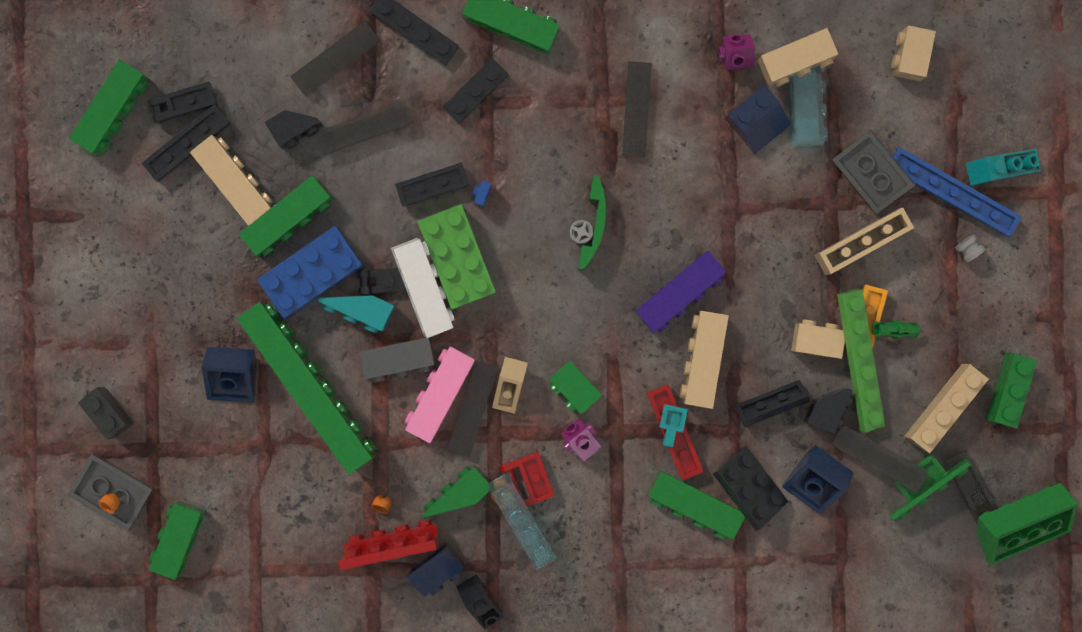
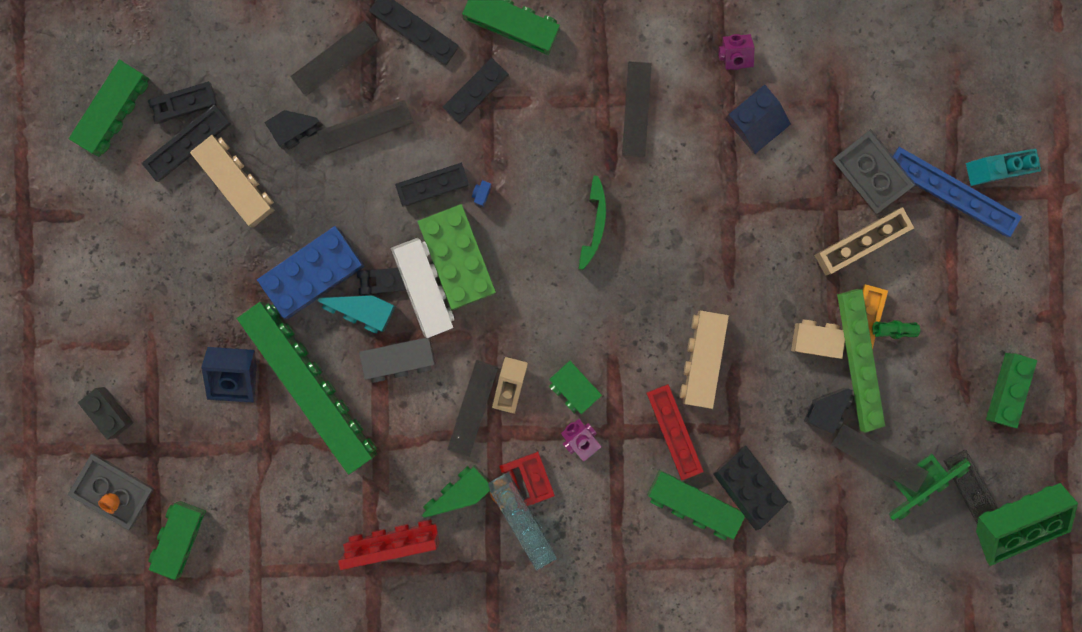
(286, 217): green brick -> none
(381, 504): orange hinge -> none
(435, 570): dark blue slope -> none
(440, 394): bright pink brick -> none
(479, 602): black slope -> none
(583, 229): light grey wheel -> none
(672, 420): teal plate -> none
(680, 291): dark purple brick -> none
(772, 403): black plate -> none
(798, 58): tan brick -> none
(808, 110): clear light blue brick -> none
(818, 479): dark blue slope -> none
(913, 53): tan brick -> none
(946, 407): tan brick -> none
(970, 248): light grey wheel -> none

